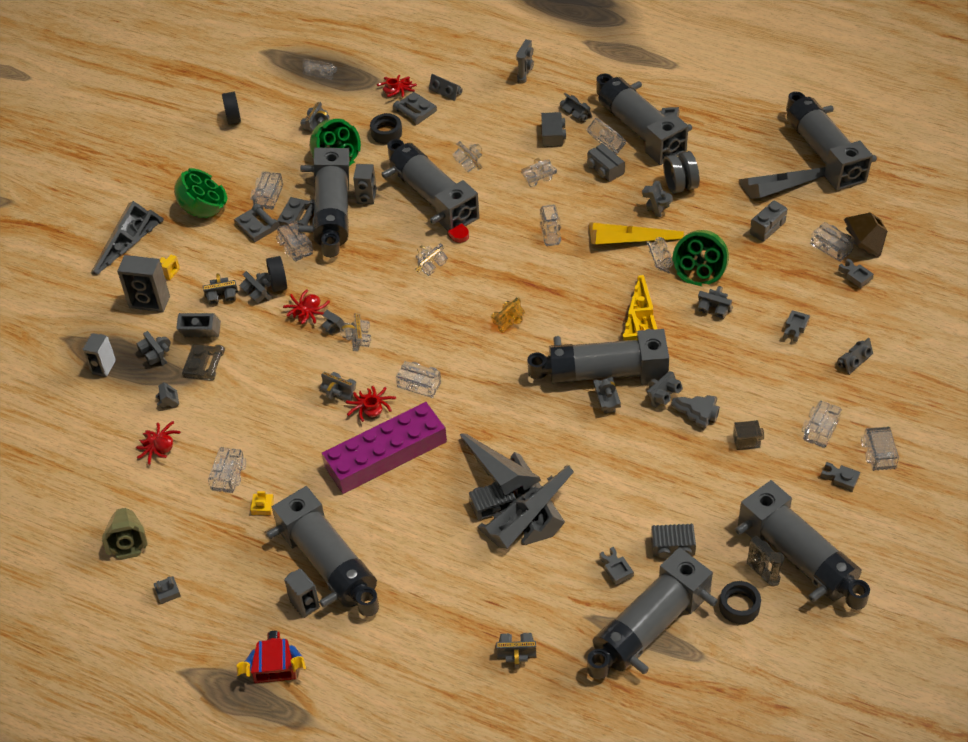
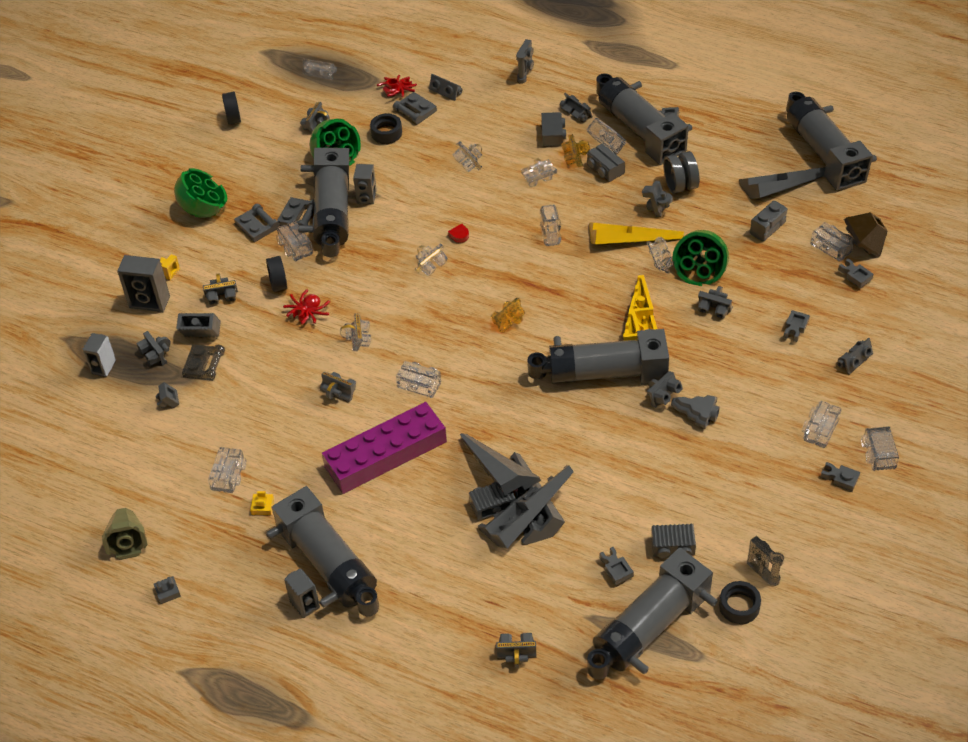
(129, 230): dark grey wedge -> none
(159, 441): red animal -> none
(260, 292): dark grey hips -> none
(267, 190): clear brick -> none
(272, 660): torso -> none
(333, 322): dark grey tile -> none
(370, 403): red animal -> none
(452, 201): dark grey piece -> none
(574, 150): none -> clear yellow hips
(607, 395): dark grey hips -> none
(747, 435): clear smoke brick -> none
(771, 518): dark grey piece -> none

